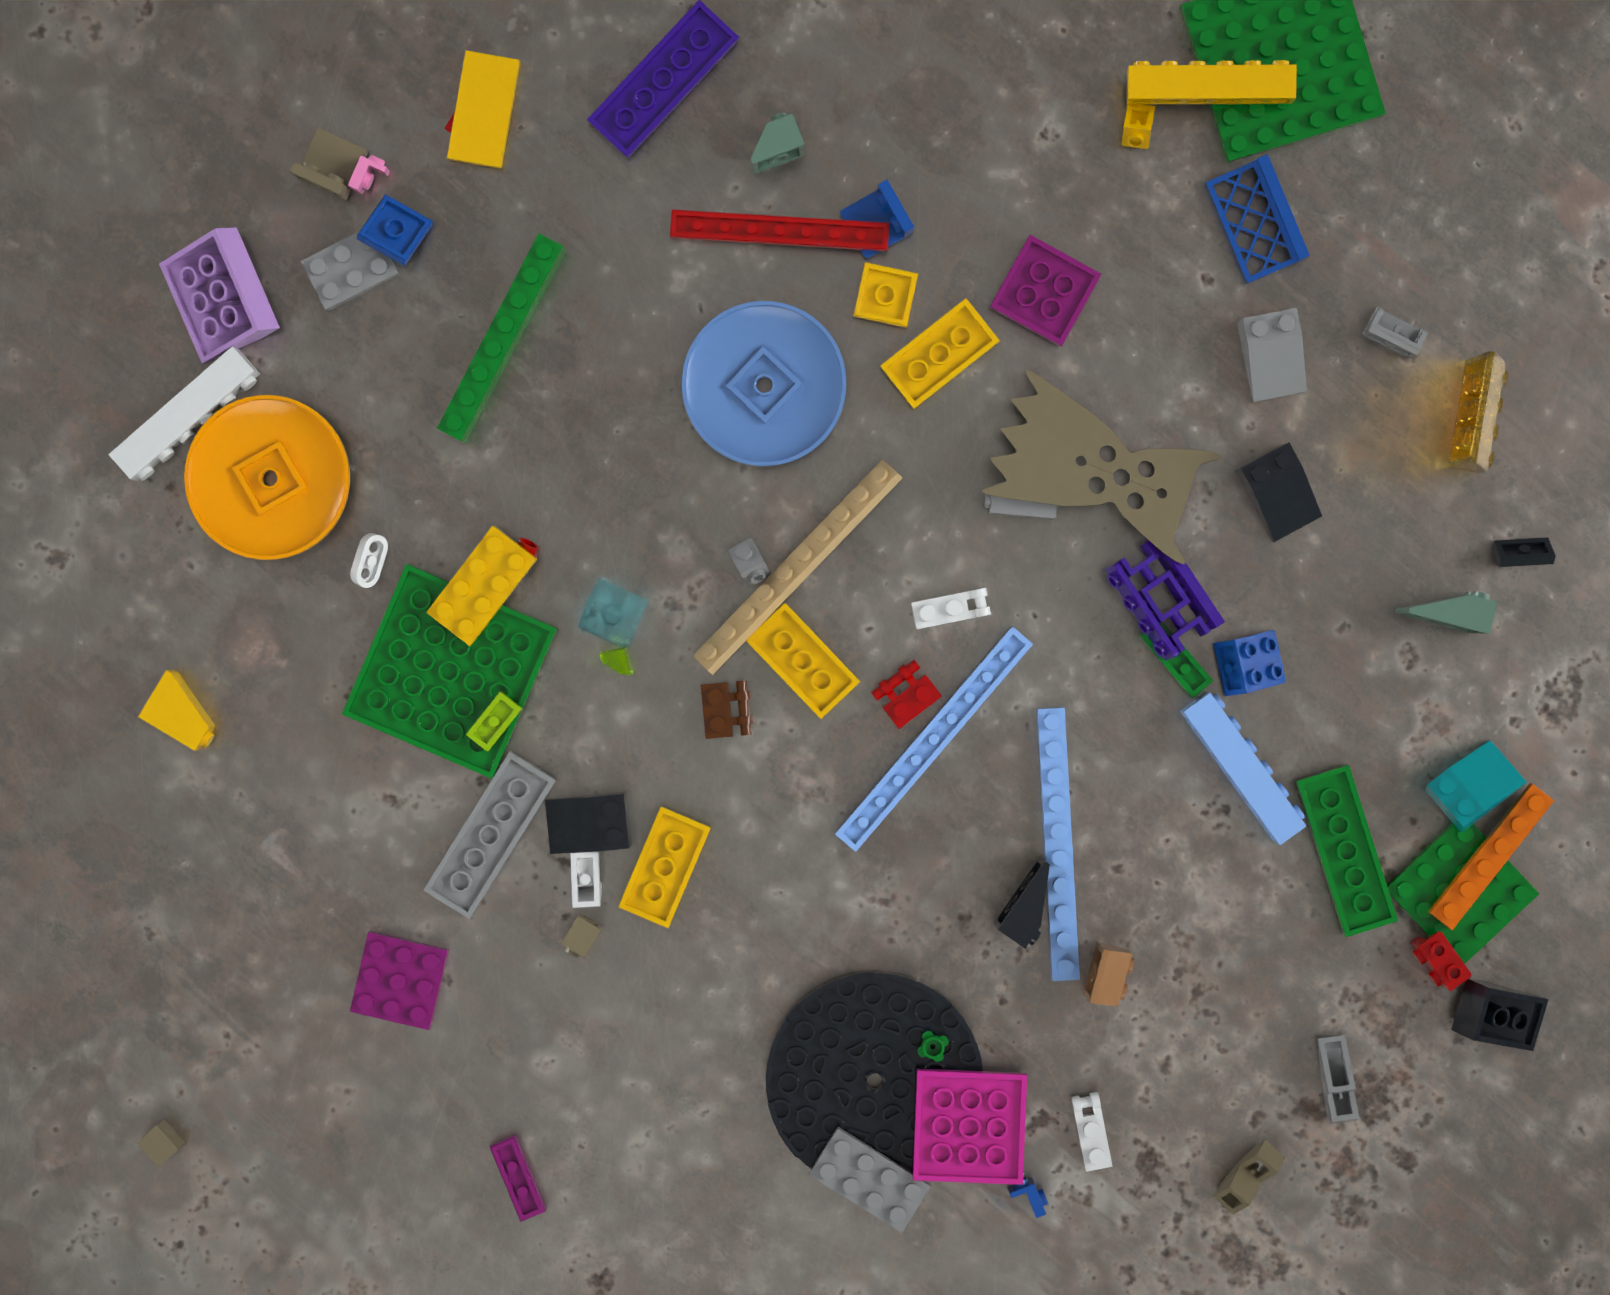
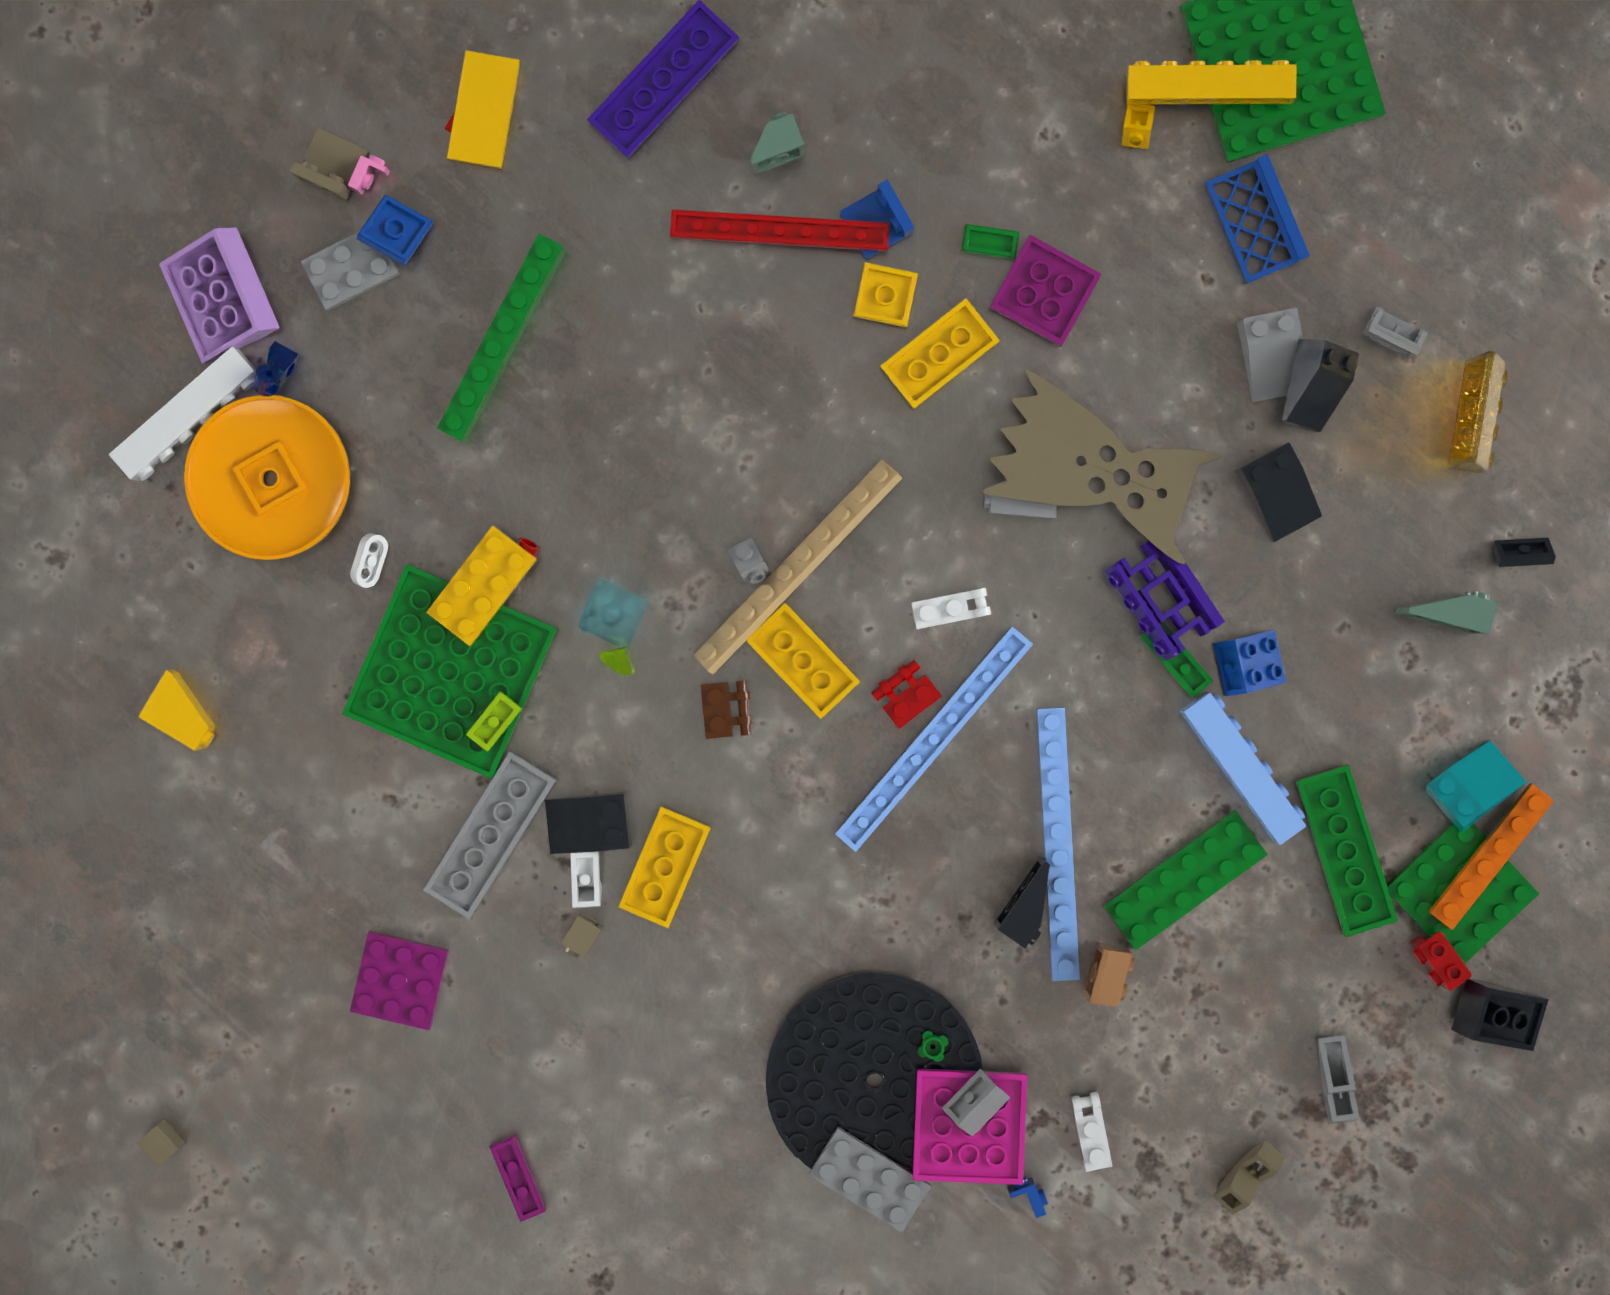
(279, 367): none -> clear blue leg
(754, 344): medium blue dish -> none
(975, 1103): none -> light grey panel
(990, 242): none -> green tile
(1185, 880): none -> green plate
(1318, 382): none -> black slope

